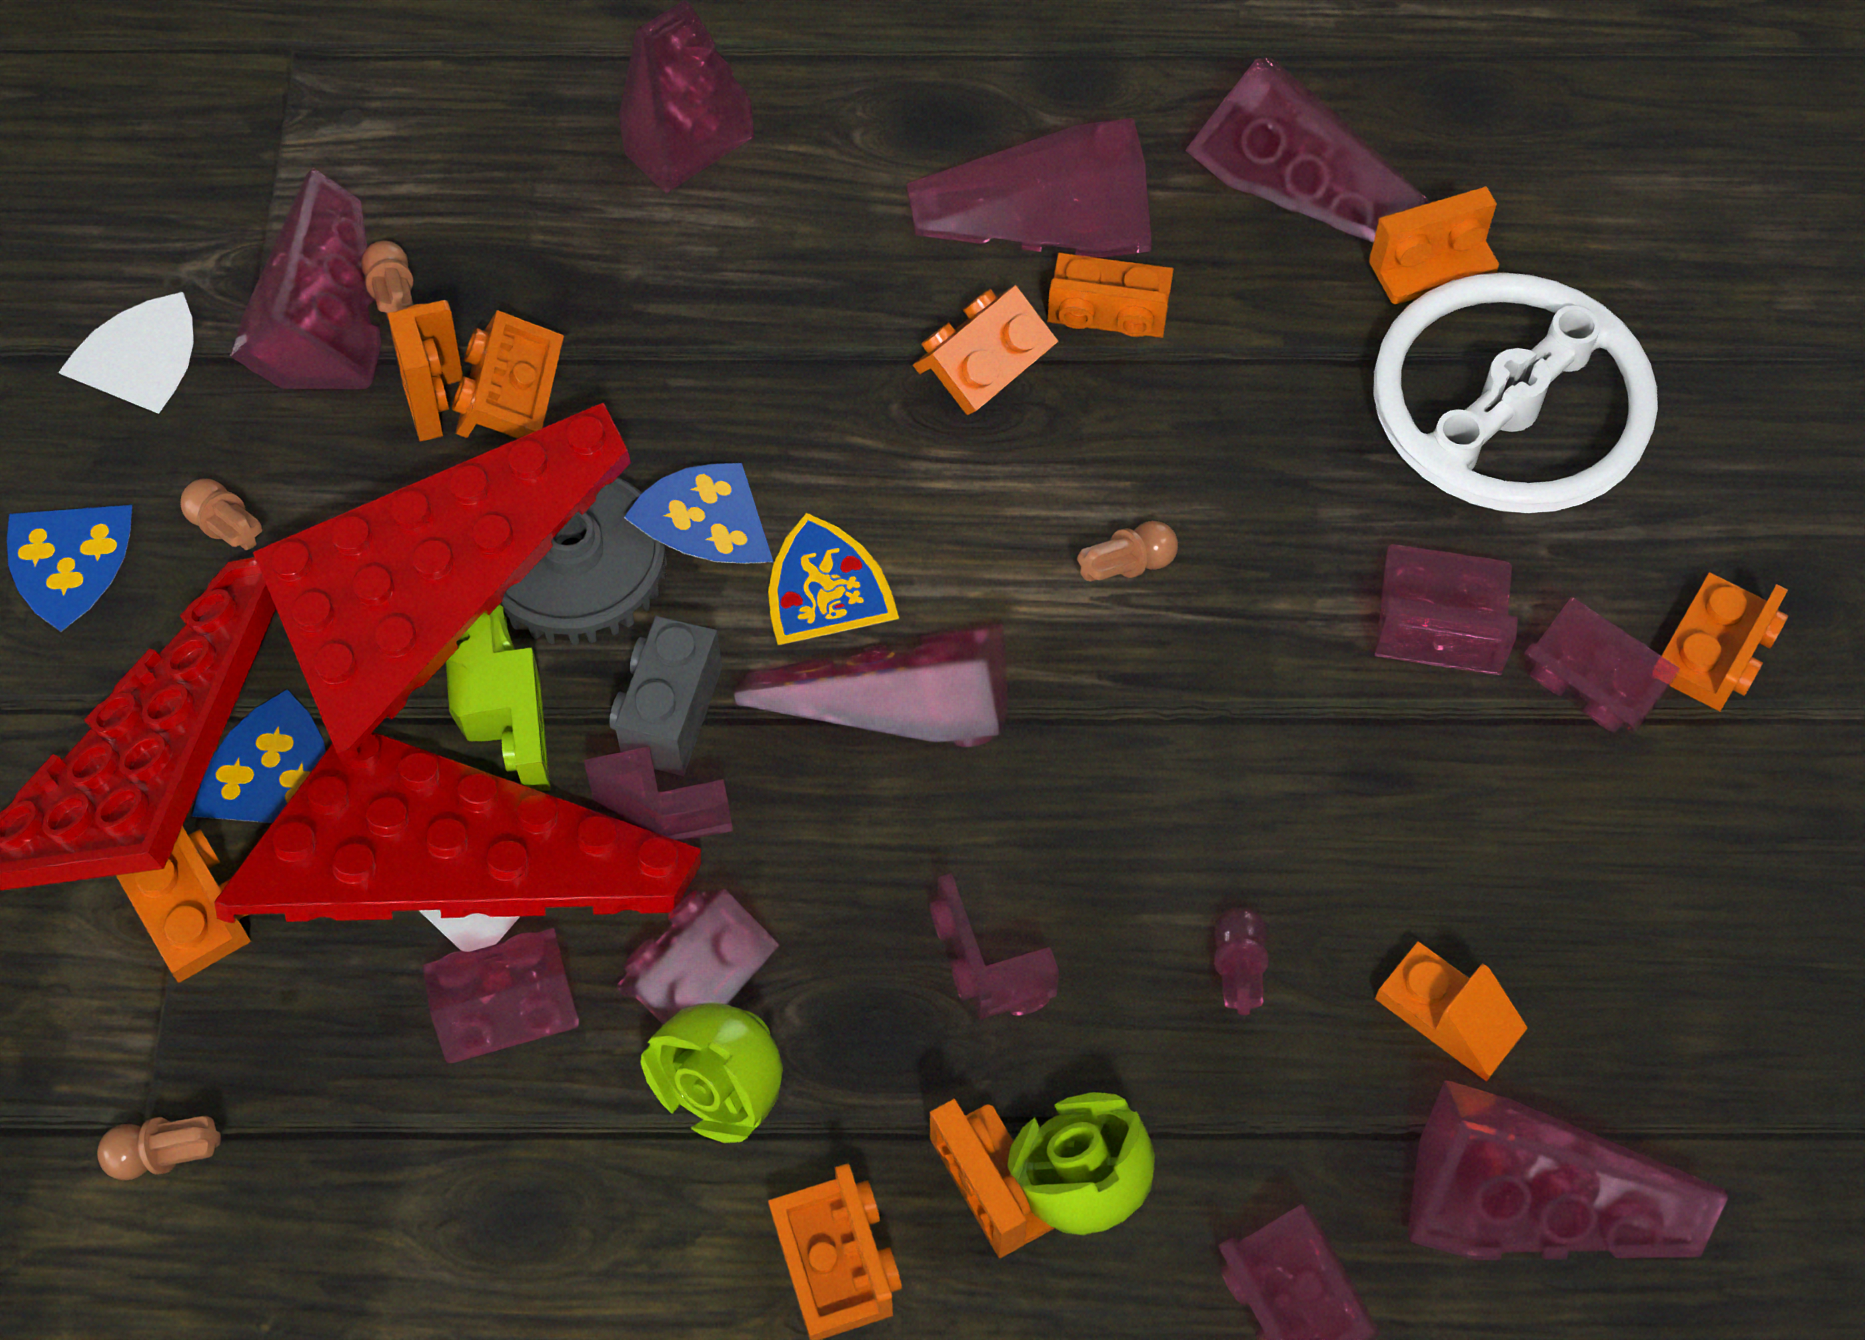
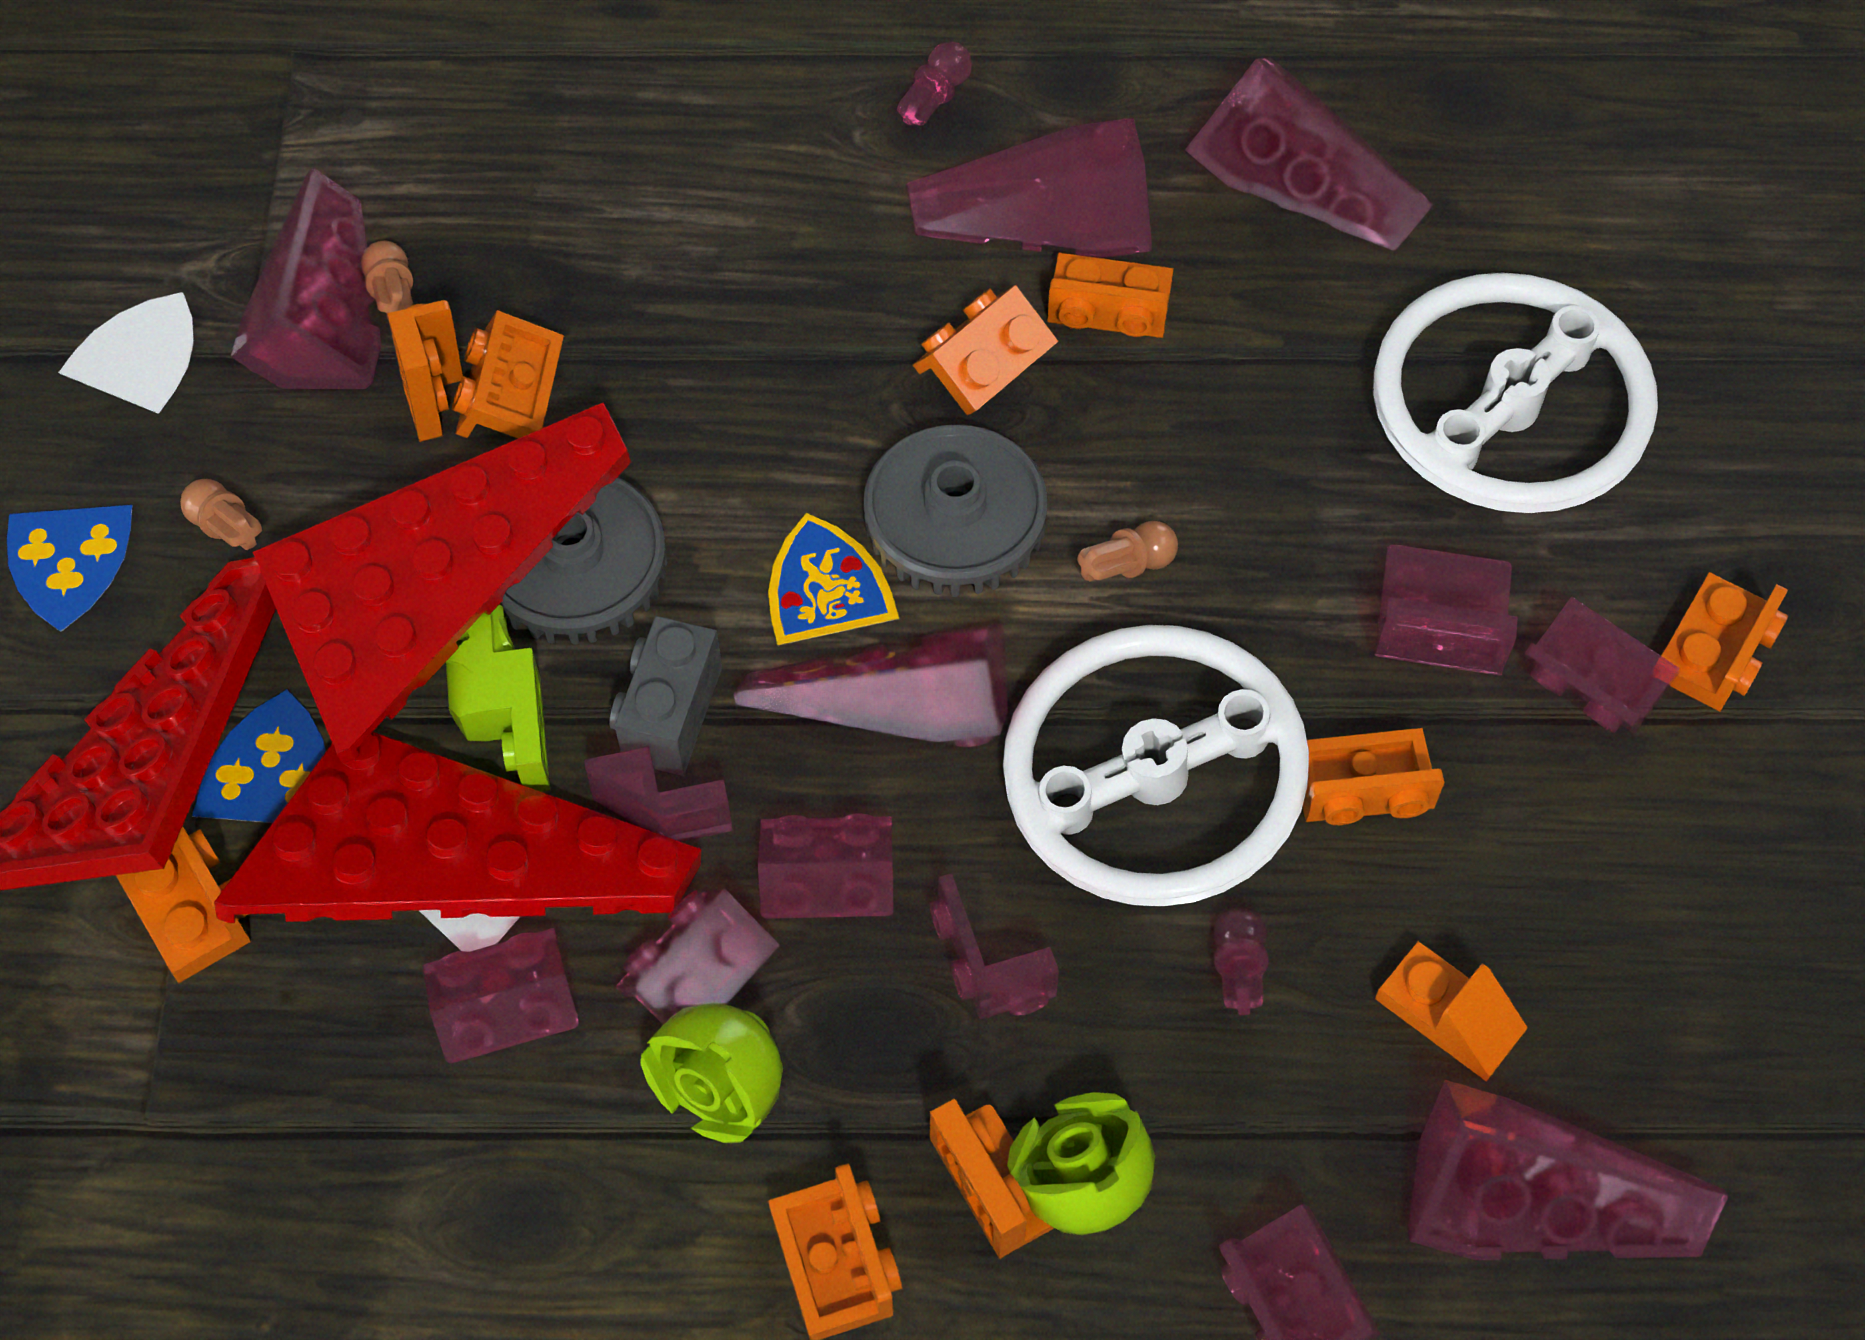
(156, 1146): nougat axle -> none
(680, 100): clear pink wedge -> none
(704, 514): blue sticker -> none
(825, 867): none -> clear pink bracket
(935, 83): none -> clear pink axle
(955, 507): none -> dark grey wheel
(1137, 774): none -> white piece
(1370, 777): none -> orange bracket
(1434, 245): orange bracket -> none

